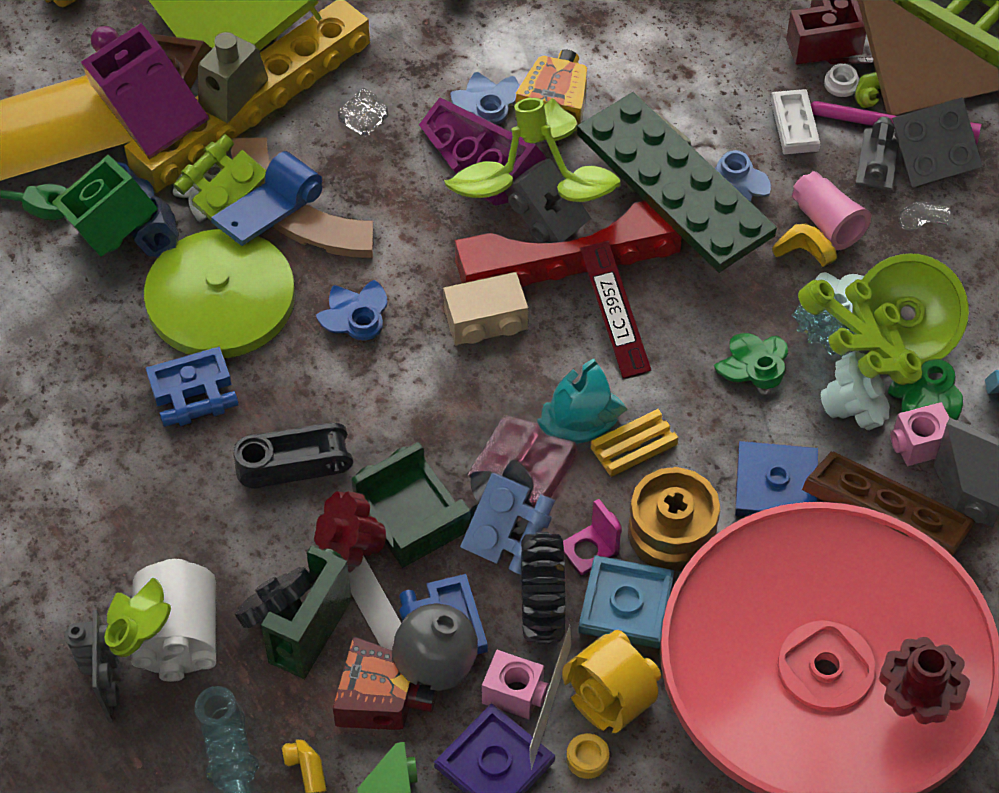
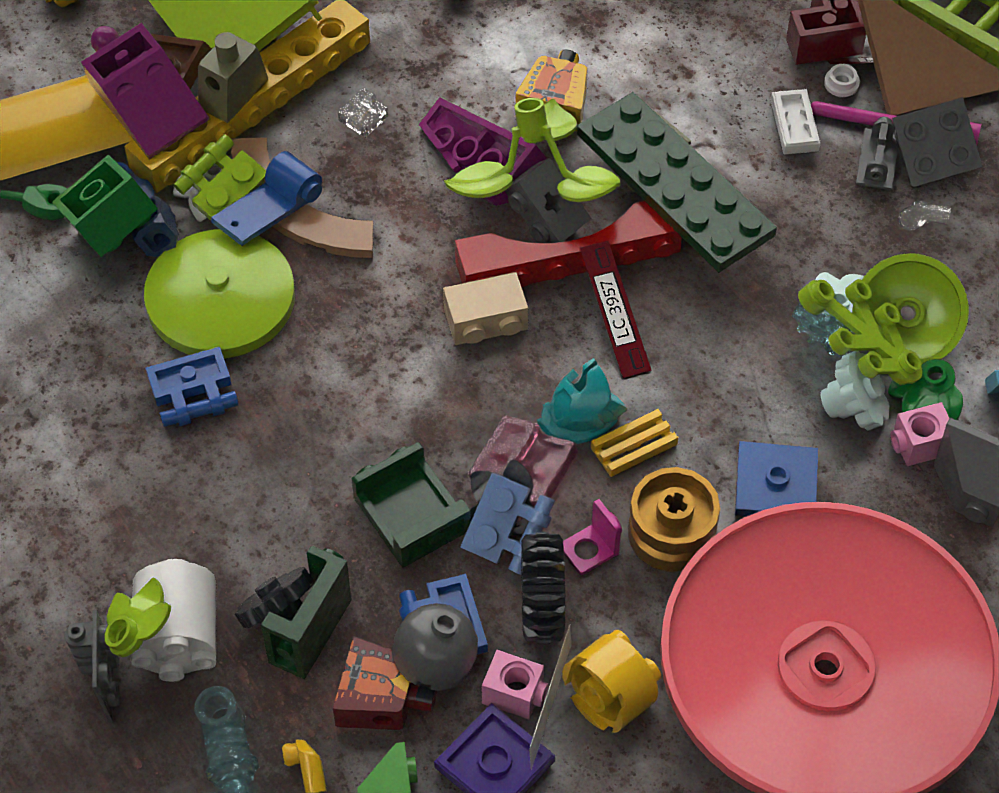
(292, 455): black piece -> none
(349, 529): dark red plant -> none
(352, 309): plate -> none
(374, 604): white sticker -> none
(487, 98): medium blue plate -> none
(587, 756): yellow tile -> none
(626, 599): dark azure plate -> none
(739, 171): medium blue plate -> none
(755, 360): green plate -> none
(807, 238): yellow hair -> none
(831, 210): bright pink plant -> none
(851, 483): reddish brown tile -> none
(867, 90): lime arm -> none
(924, 680): dark red plant -> none

